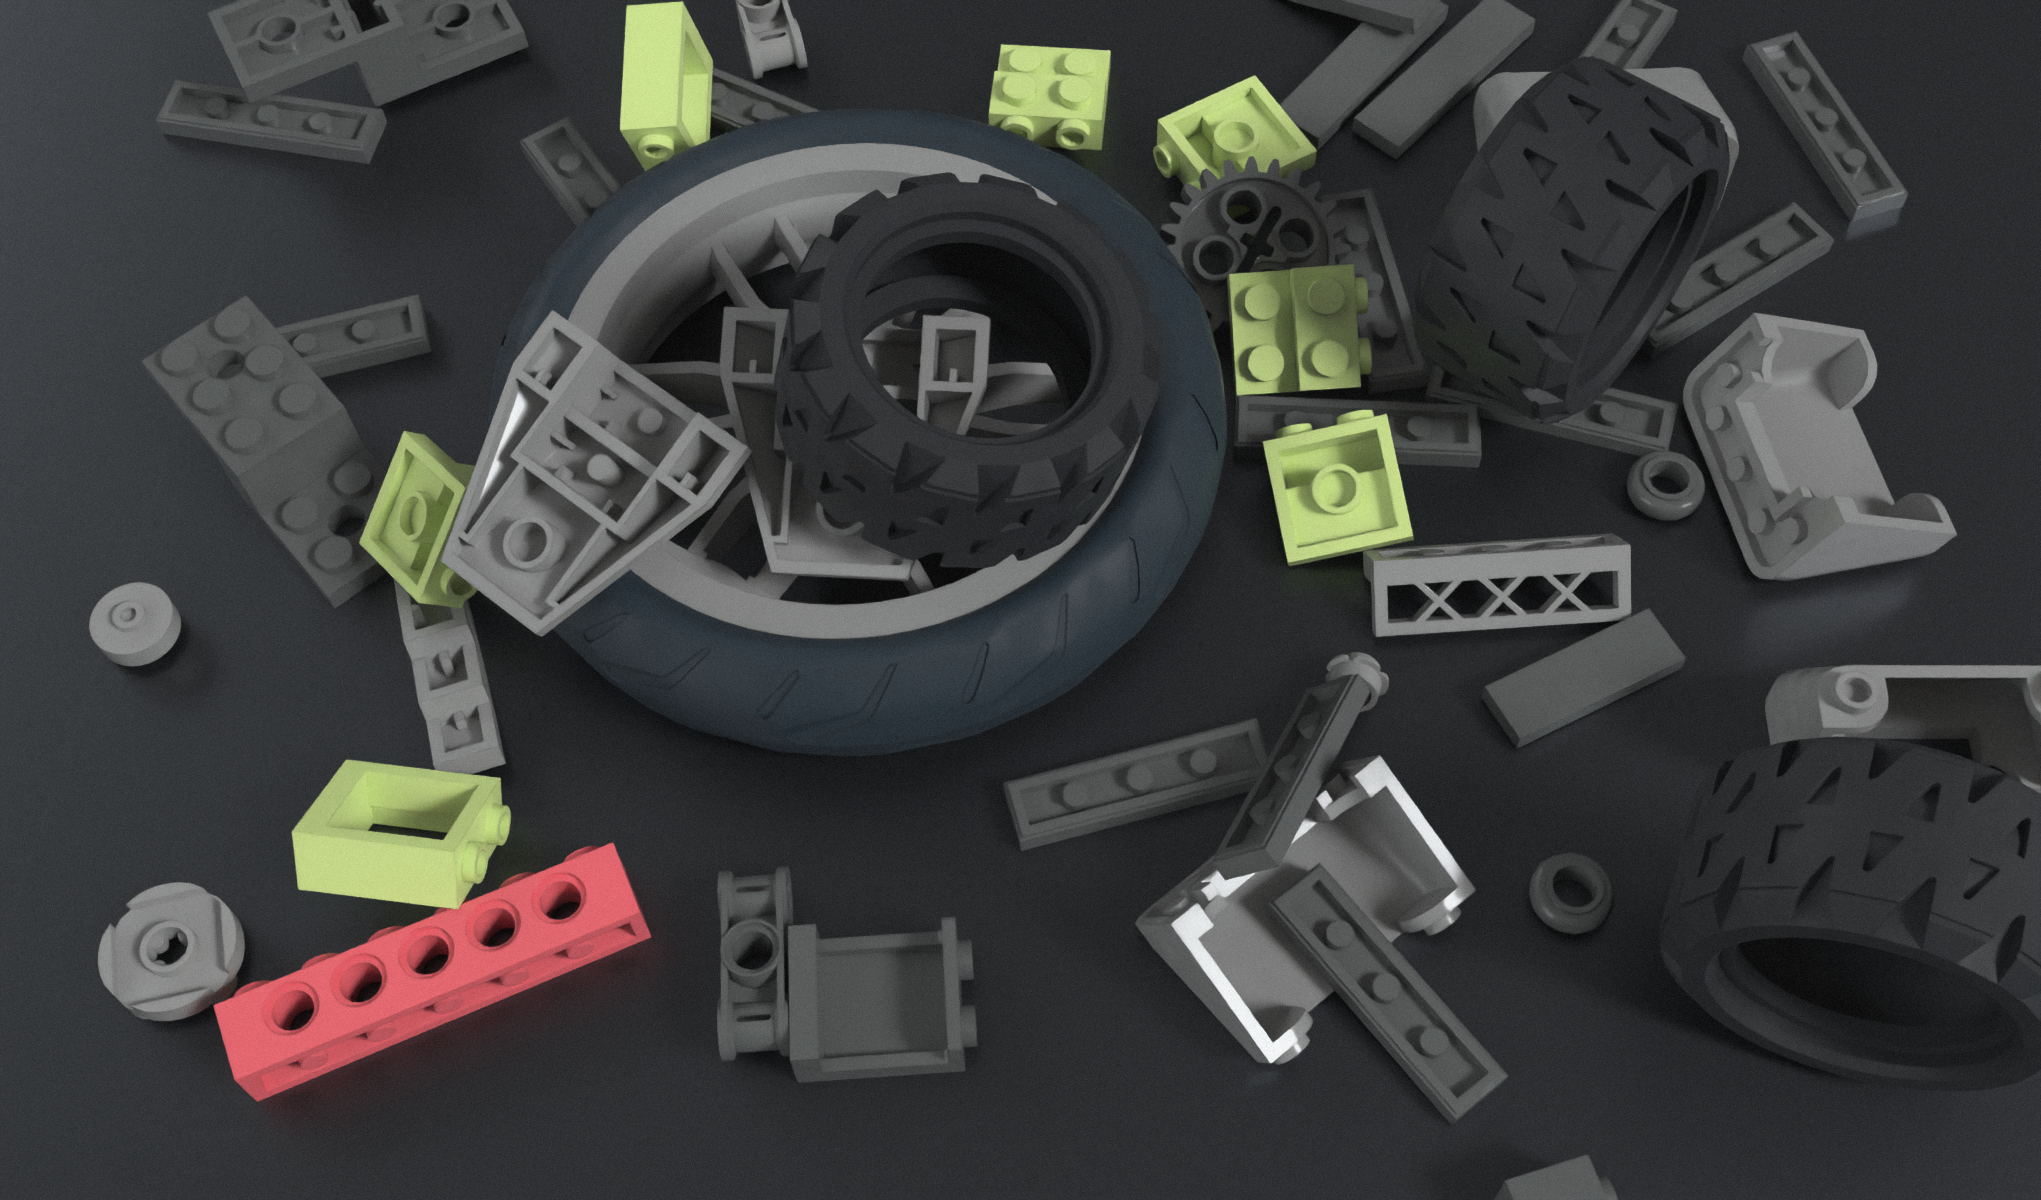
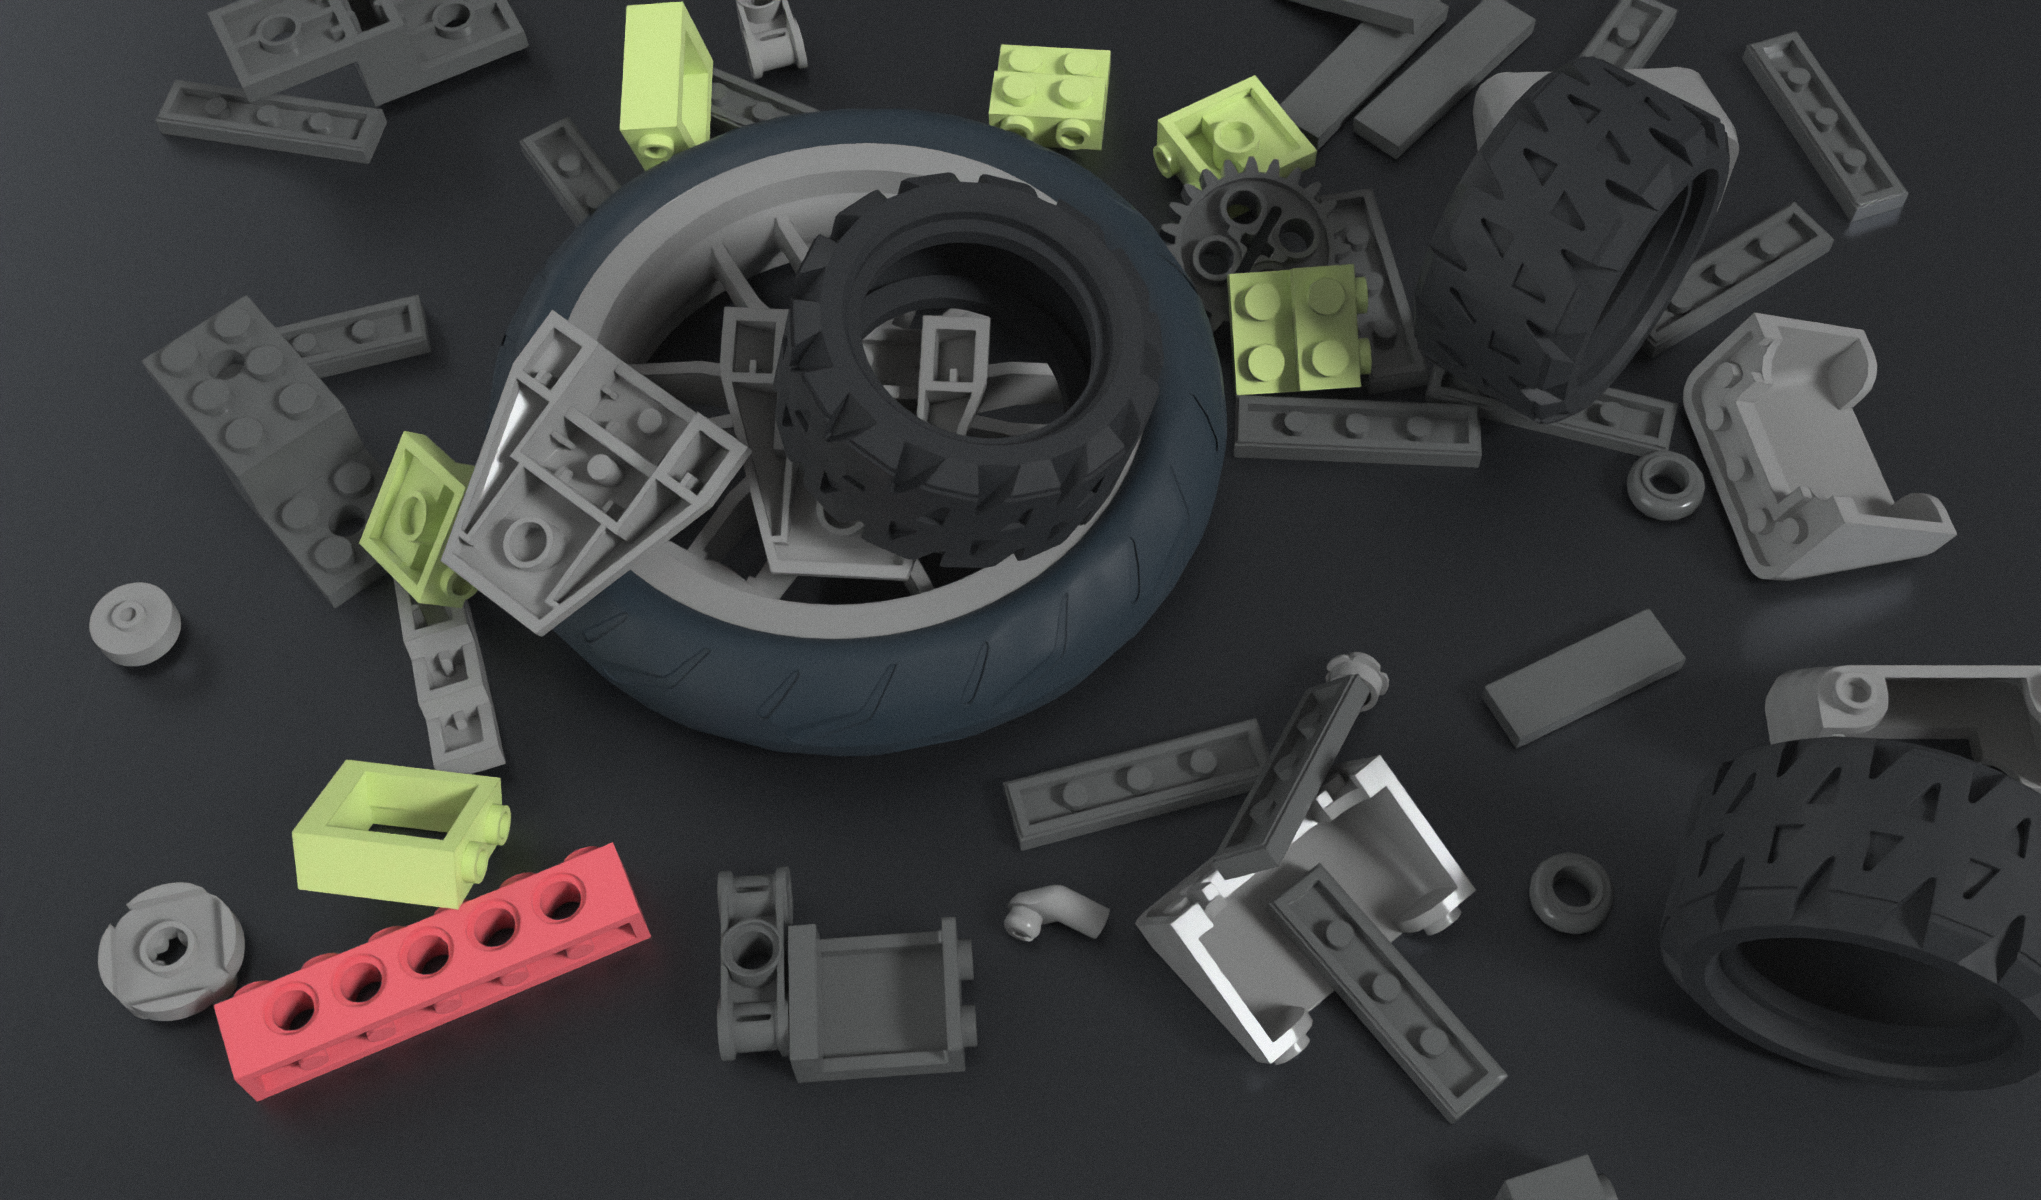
(1051, 905): none -> light grey arm
(1337, 487): yellowish green plate -> none
(1497, 560): light grey fence -> none

